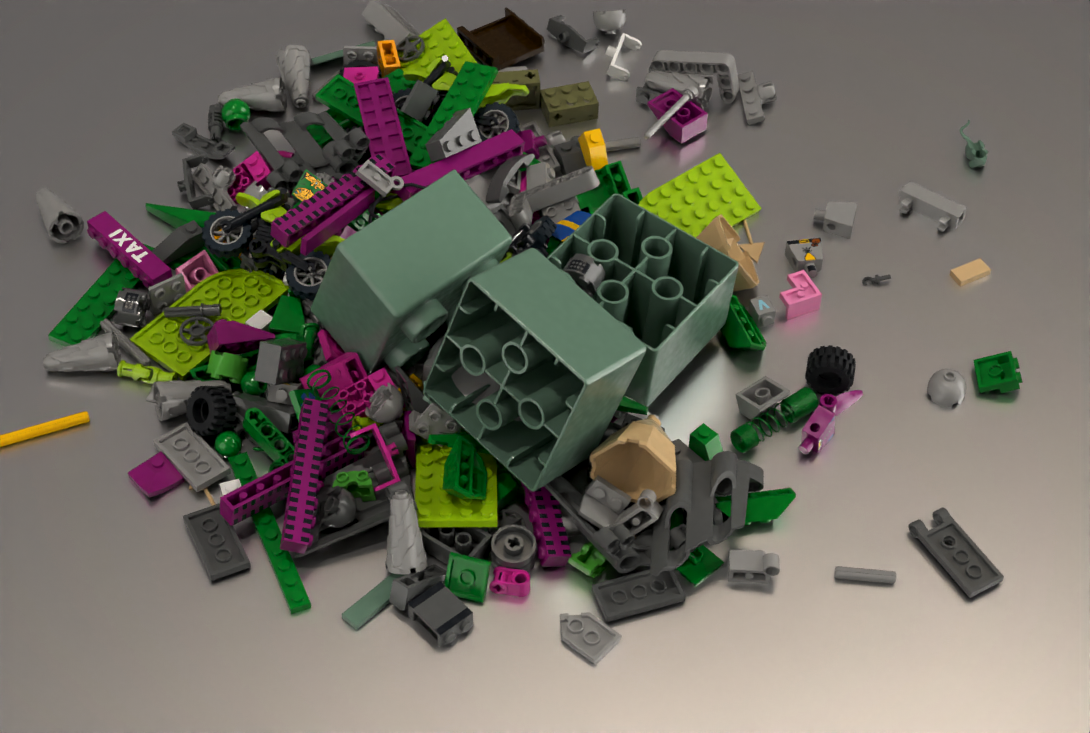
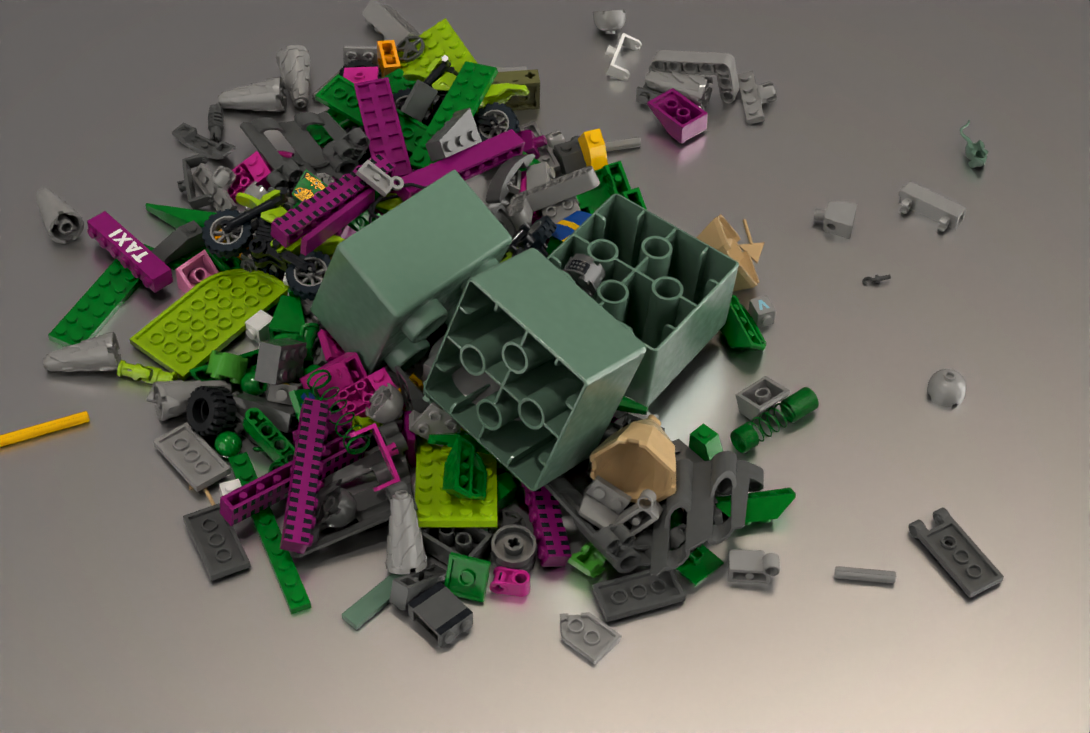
(131, 307): dark grey brick -> none
(135, 352): light grey axle -> none
(156, 475): magenta plate -> none
(166, 293): light grey bracket -> none
(196, 331): dark grey wheel -> none
(202, 310): dark grey axle -> none
(235, 113): green piece -> none
(236, 337): magenta slope -> none
(337, 54): sand green tile -> none
(356, 483): bright green cylinder -> none
(503, 41): dark brown panel -> none
(569, 36): dark grey piece -> none
(569, 104): olive piece -> none
(689, 93): light grey piece -> none
(700, 196): lime plate -> none
(803, 296): bright pink panel -> none
(805, 255): light grey torso -> none
(817, 430): magenta torso -> none
(830, 370): black tyre -> none
(840, 402): magenta piece -> none
(970, 272): tan tile -> none
(998, 372): green plate -> none

